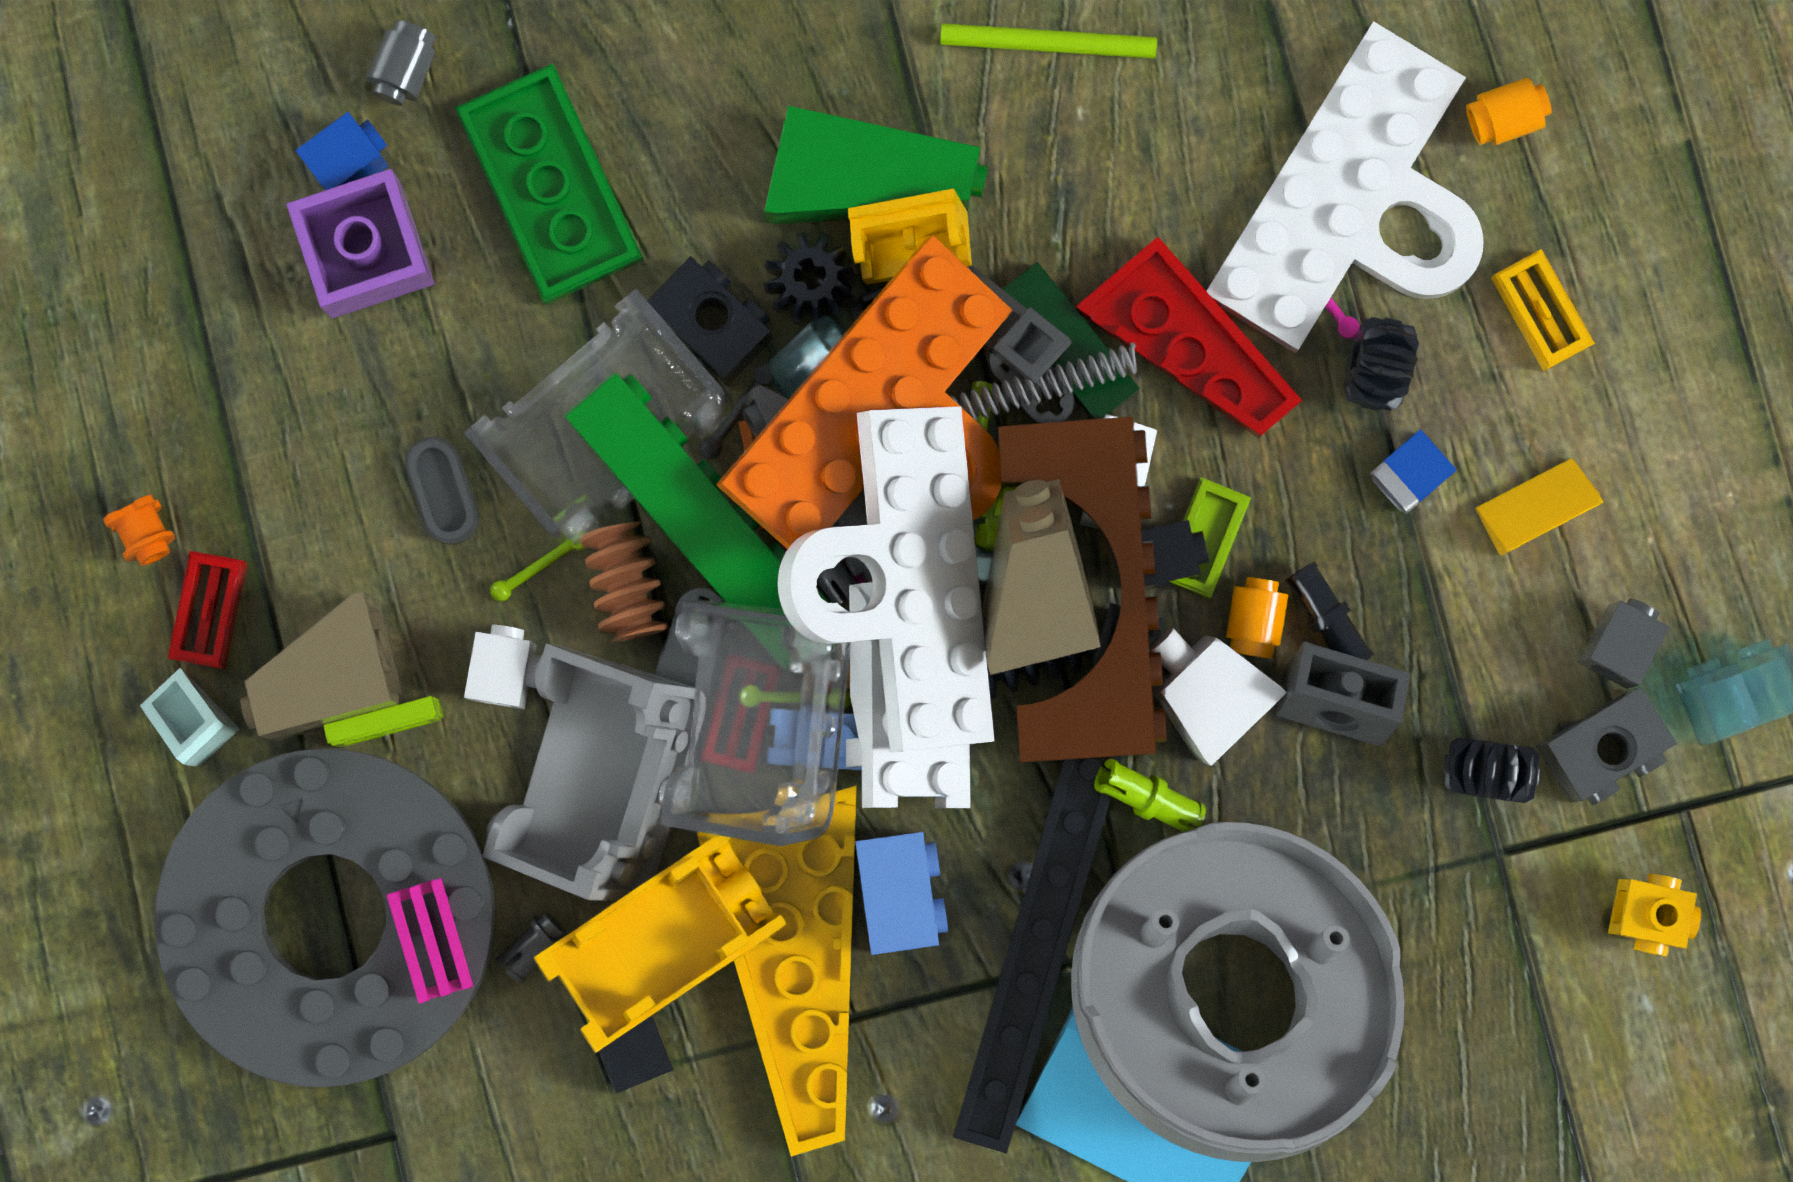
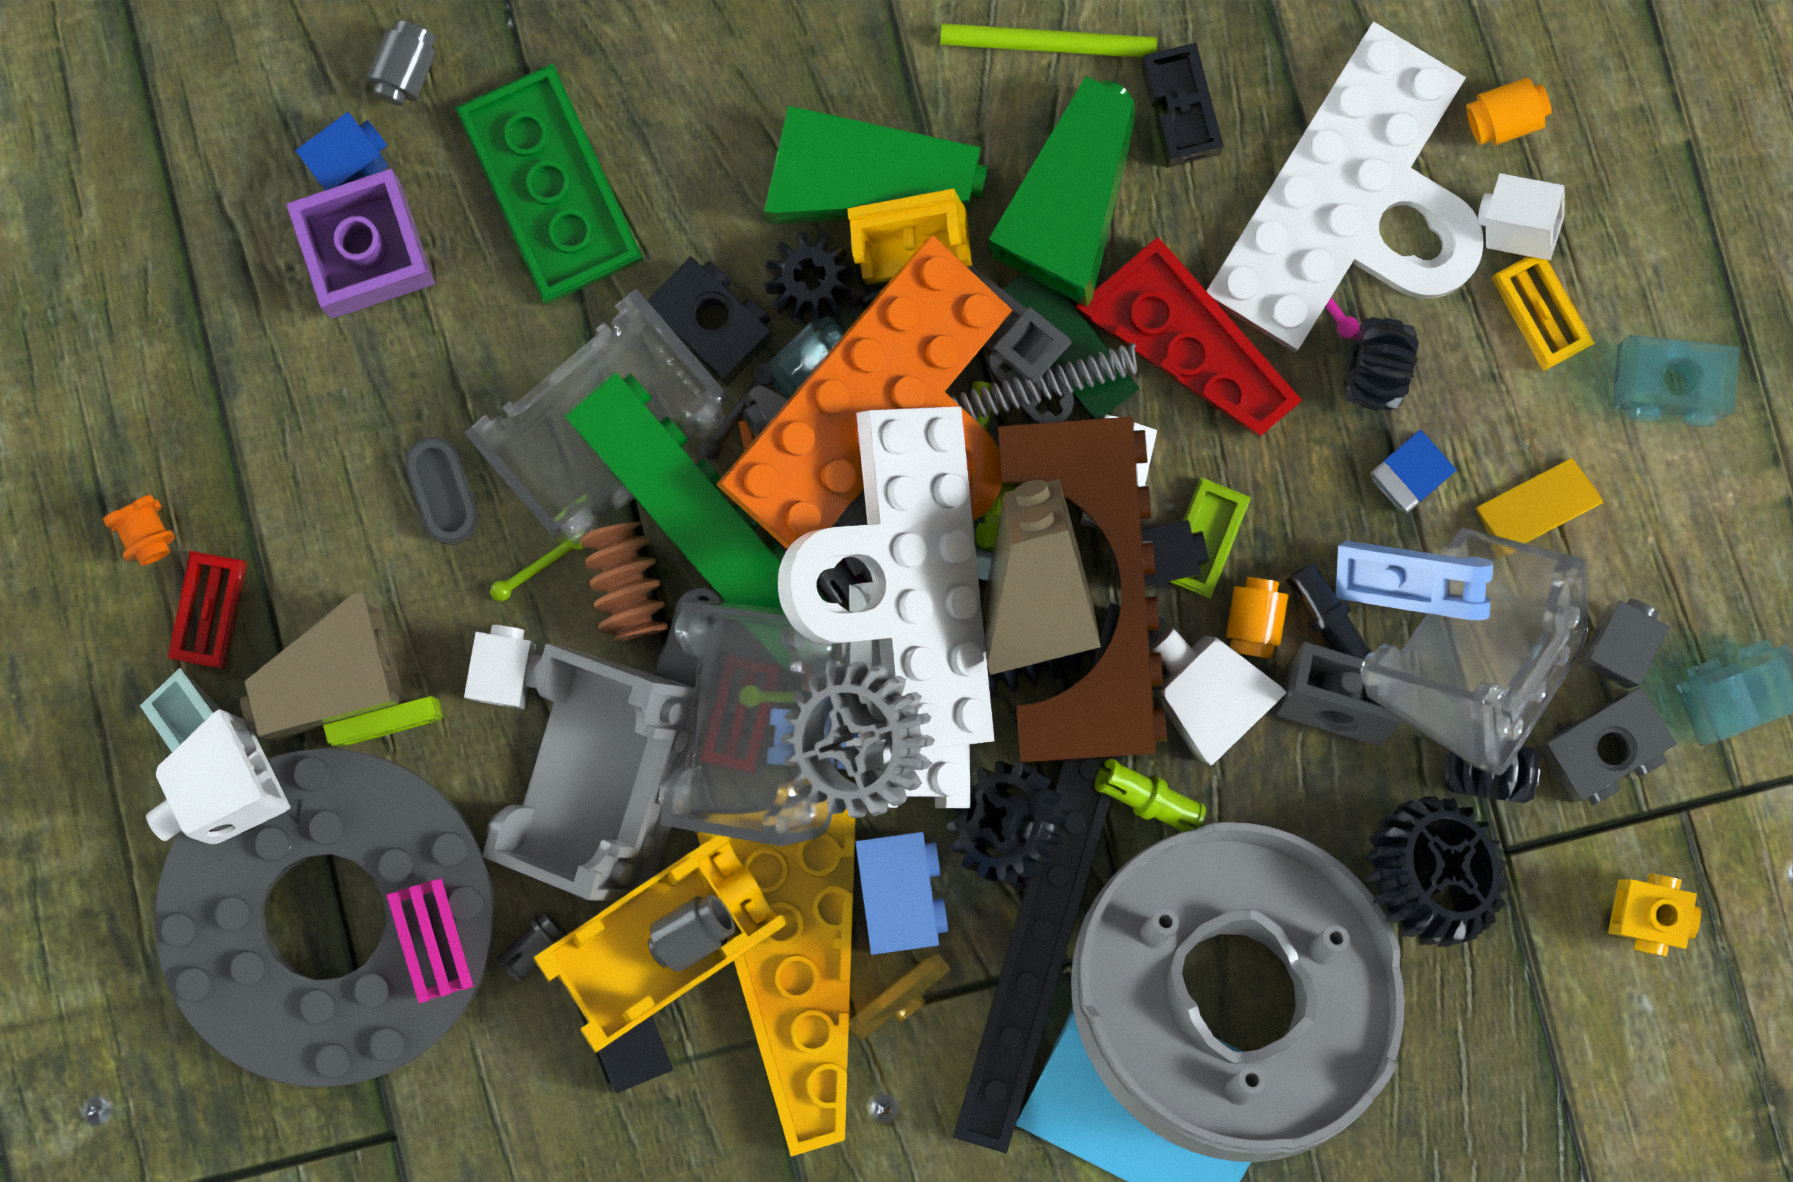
(216, 784): none -> white torso
(690, 932): none -> dark grey brick
(864, 762): none -> light grey gear
(899, 998): none -> clear yellow plate
(1007, 823): none -> black gear
(1068, 198): none -> green slope
(1185, 102): none -> black piece
(1413, 580): none -> light blue plate
(1435, 858): none -> black gear
(1489, 679): none -> clear windscreen
(1523, 216): none -> white brick
(1706, 368): none -> clear light blue brick

